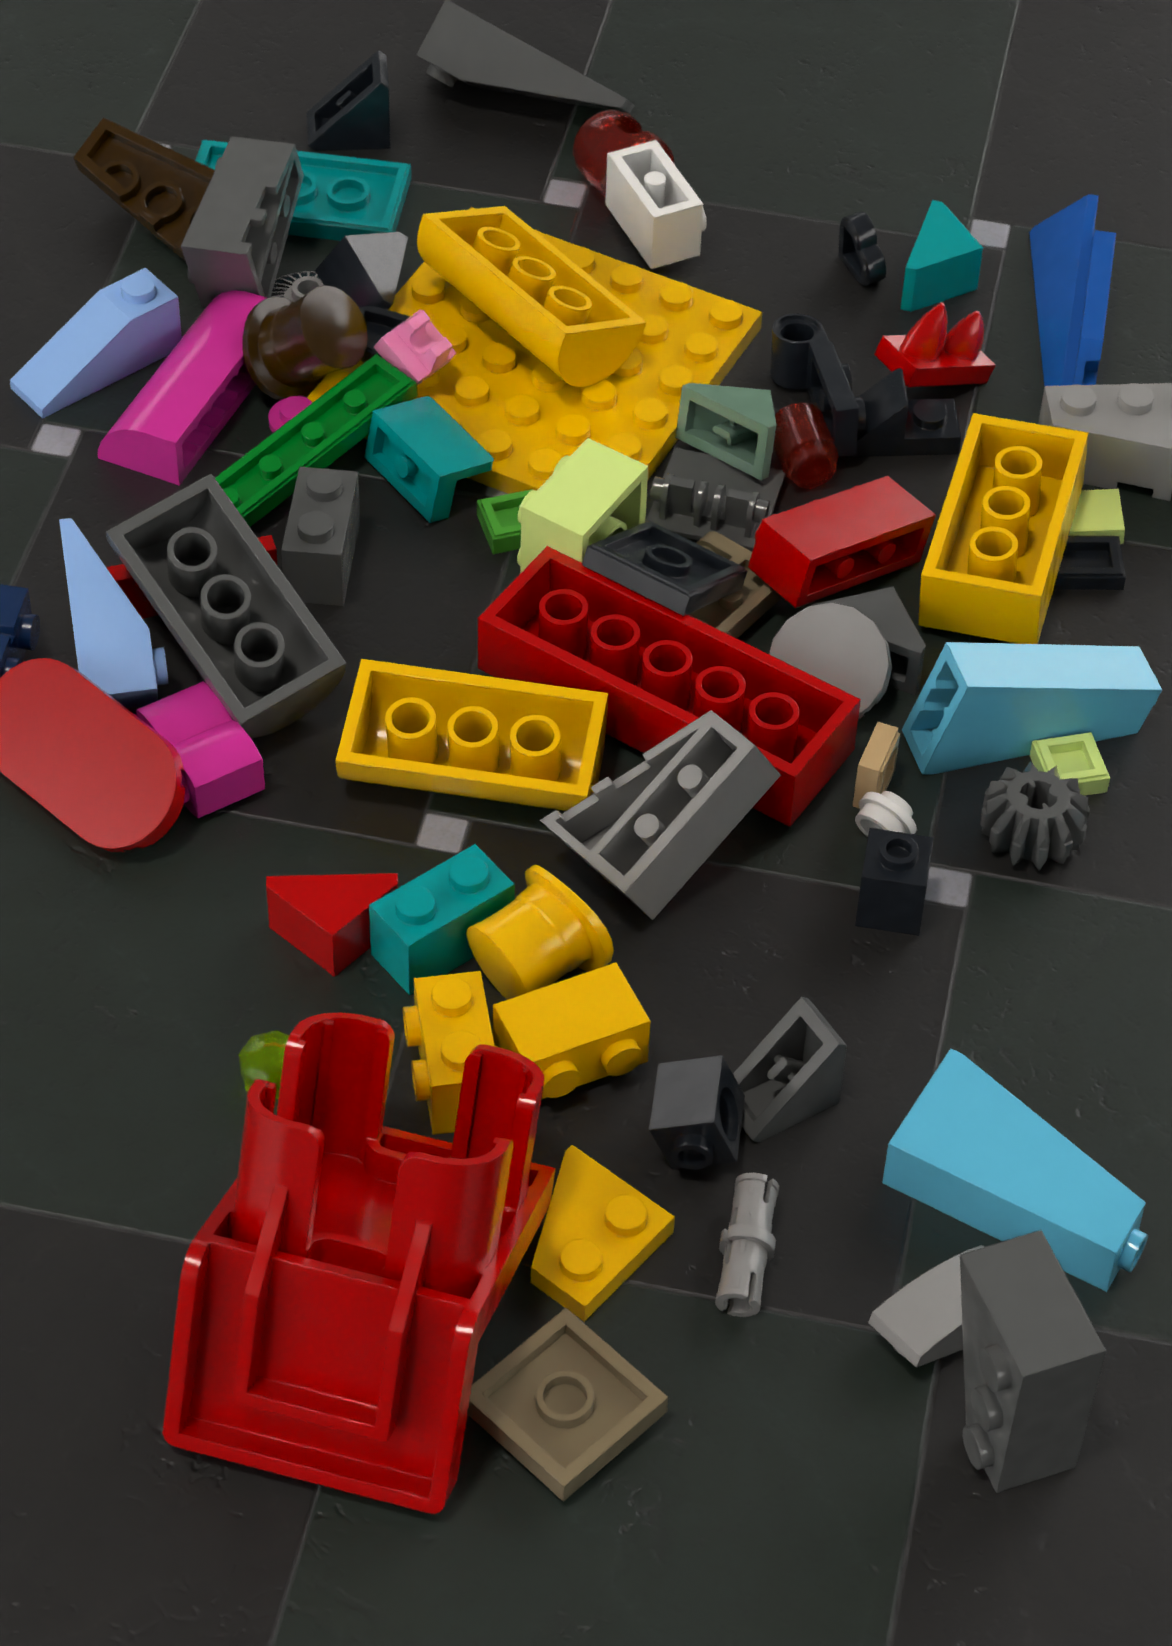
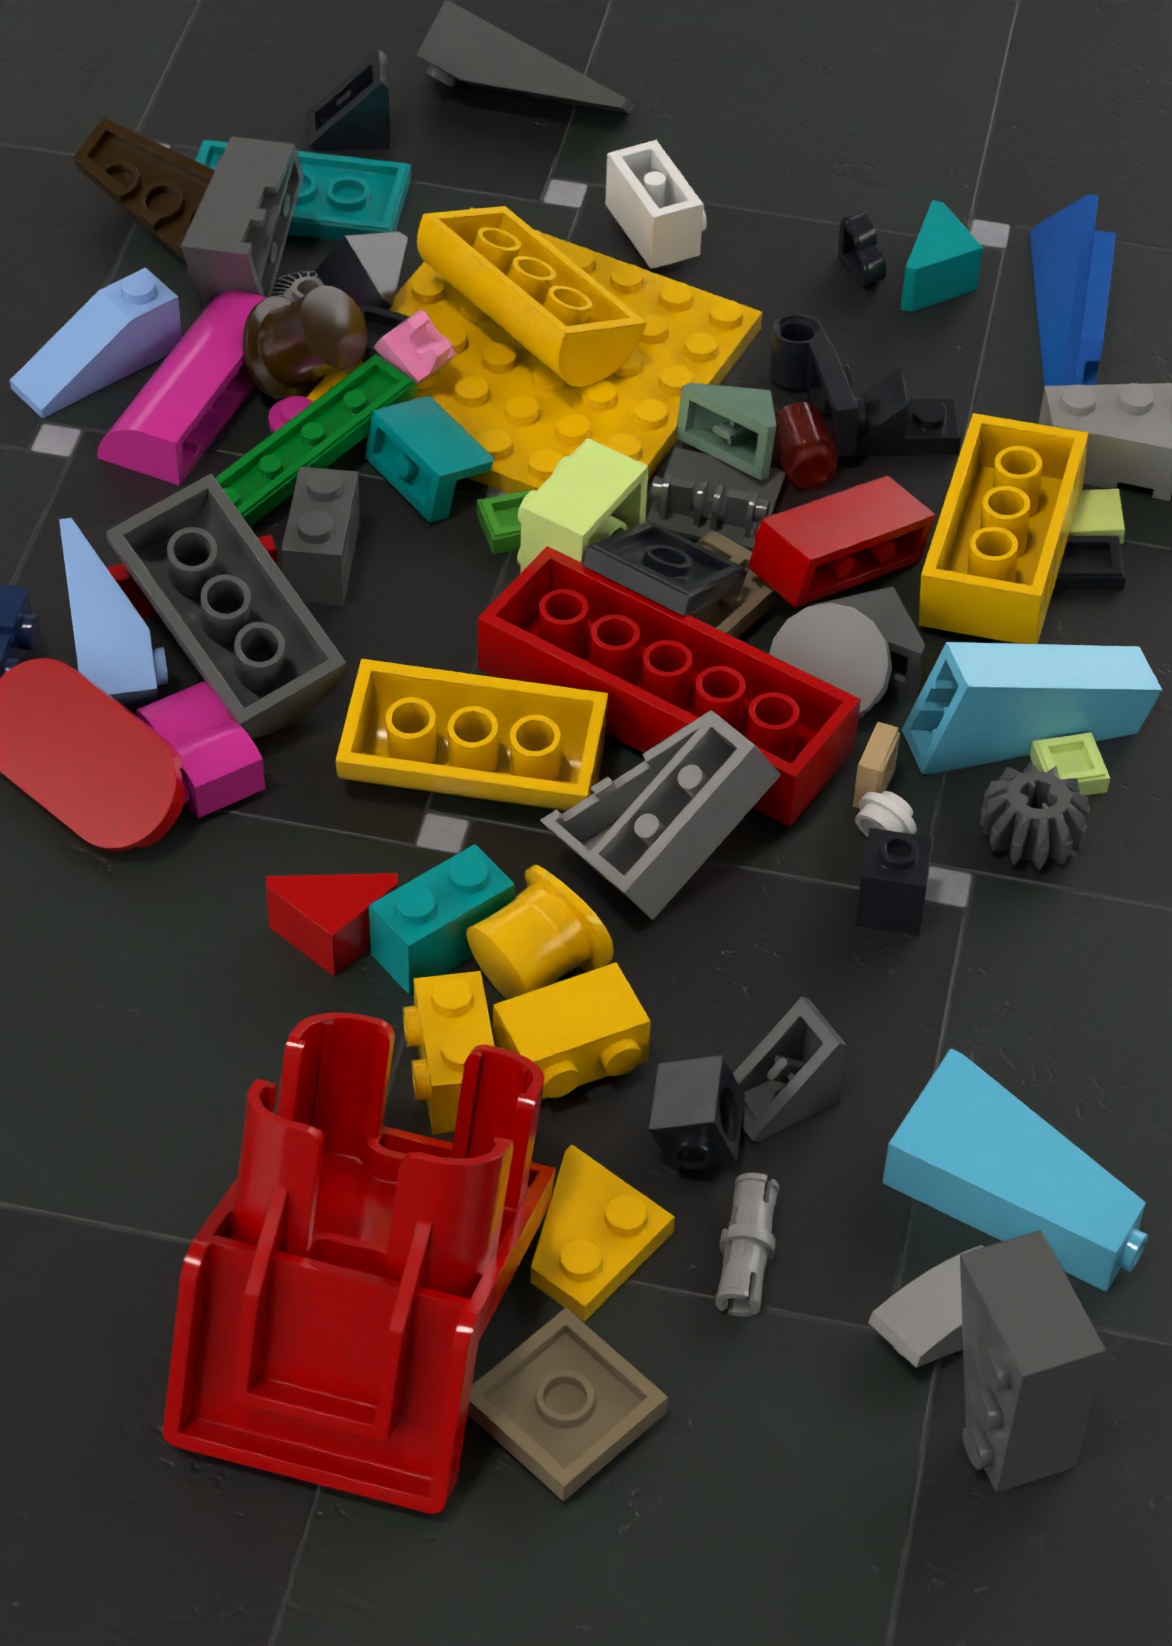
(263, 1058): clear neon green tile -> none
(604, 134): clear red helmet -> none
(938, 357): red tile -> none

